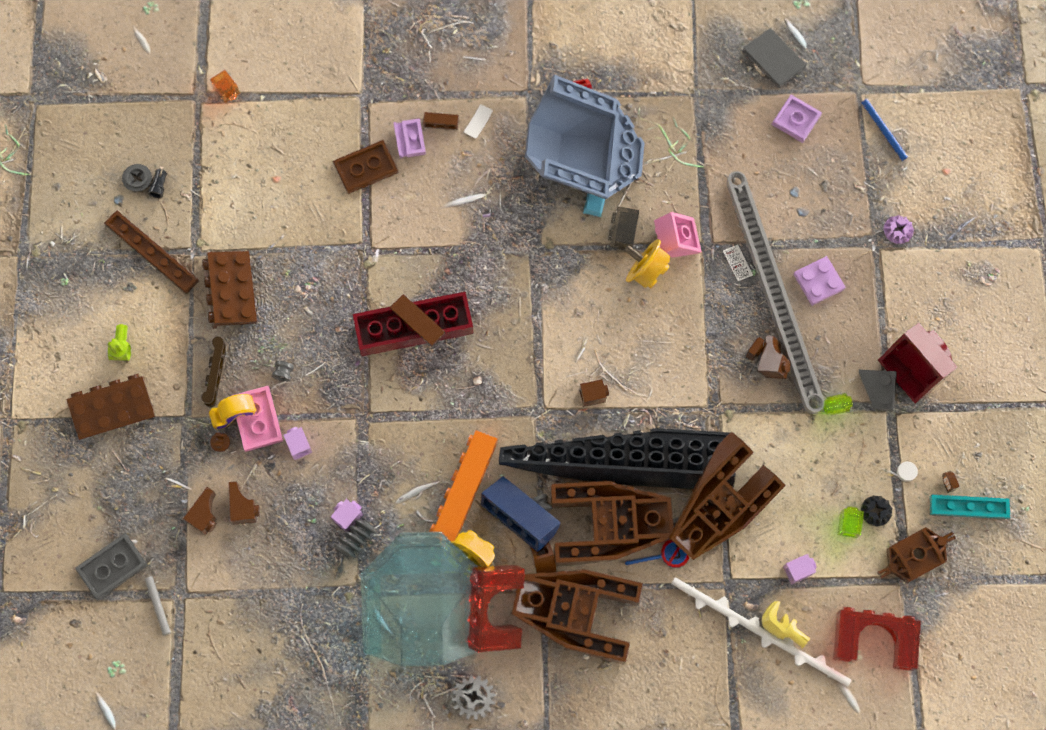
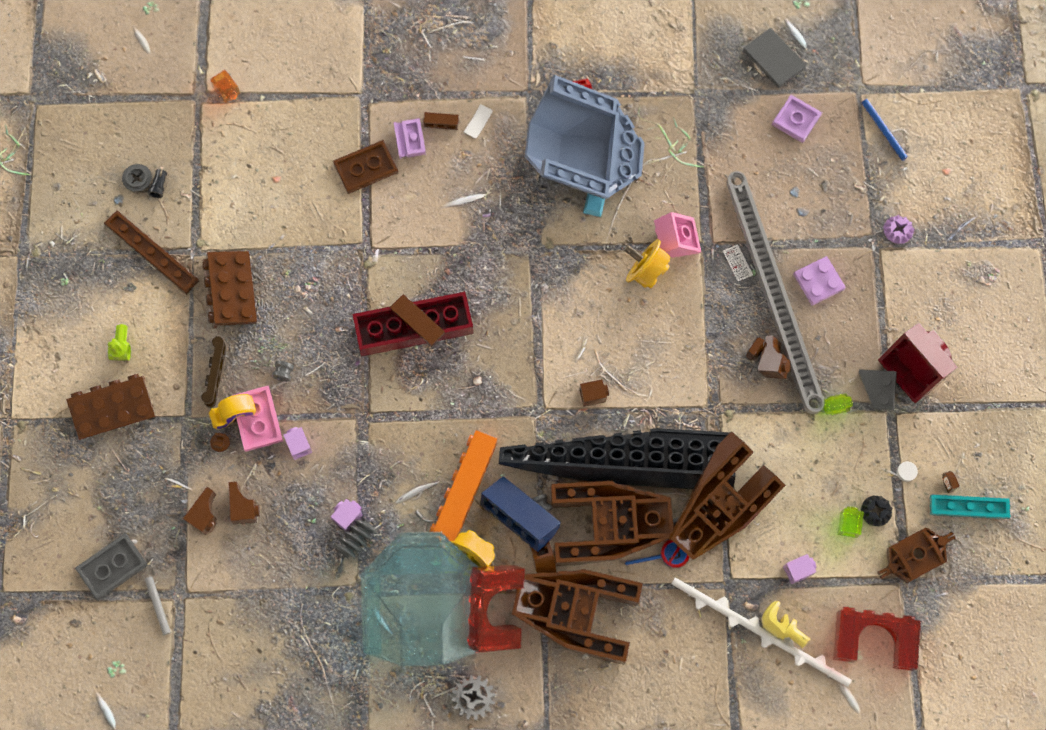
(624, 228): clear smoke brick -> none

